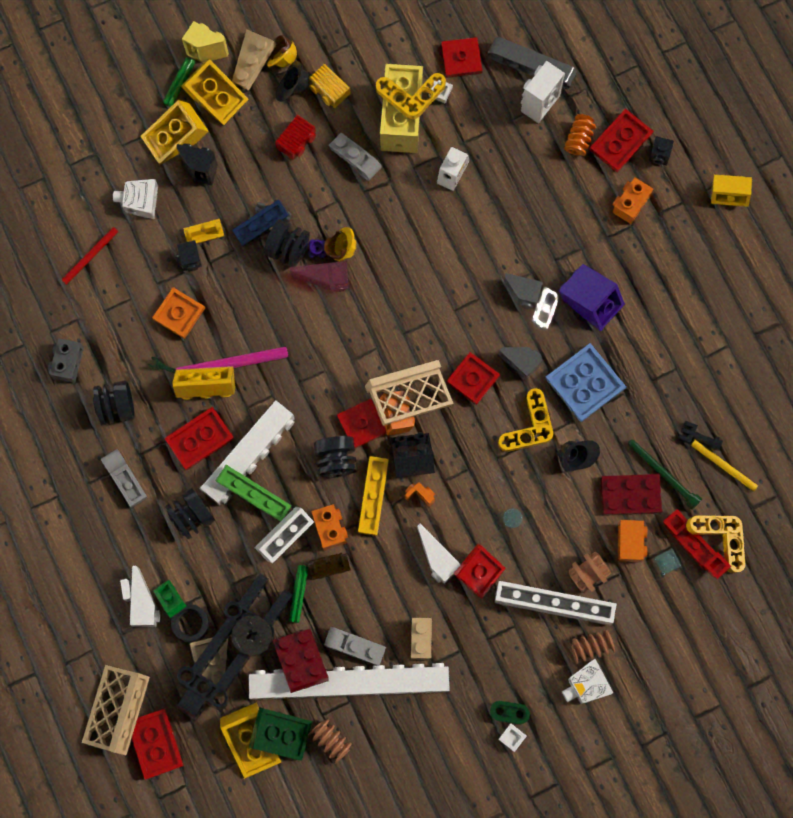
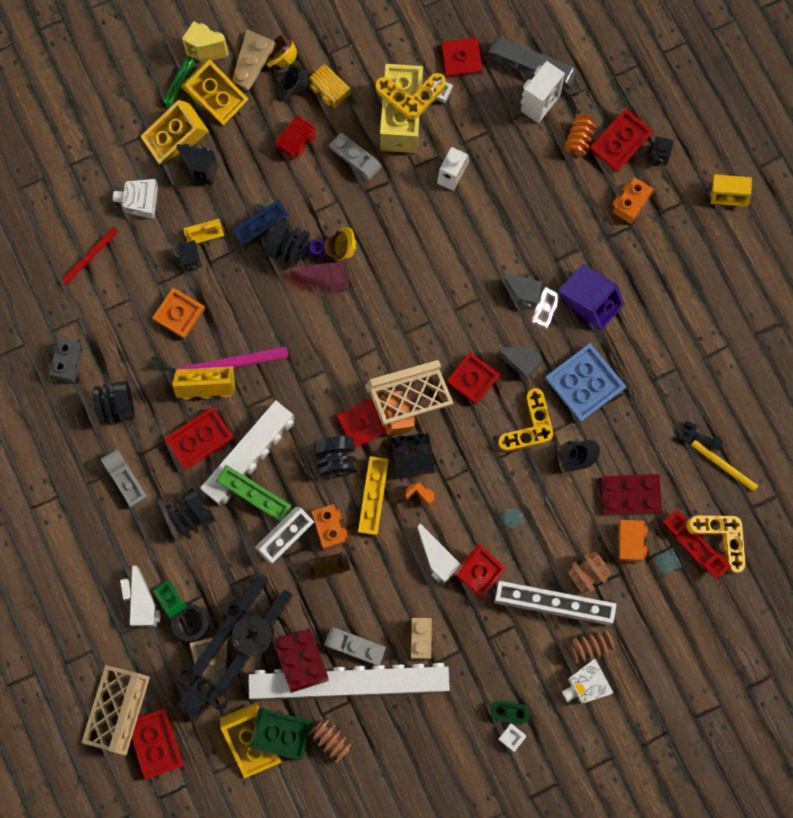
(298, 594): green axle -> none
(691, 499): dark green piece -> none

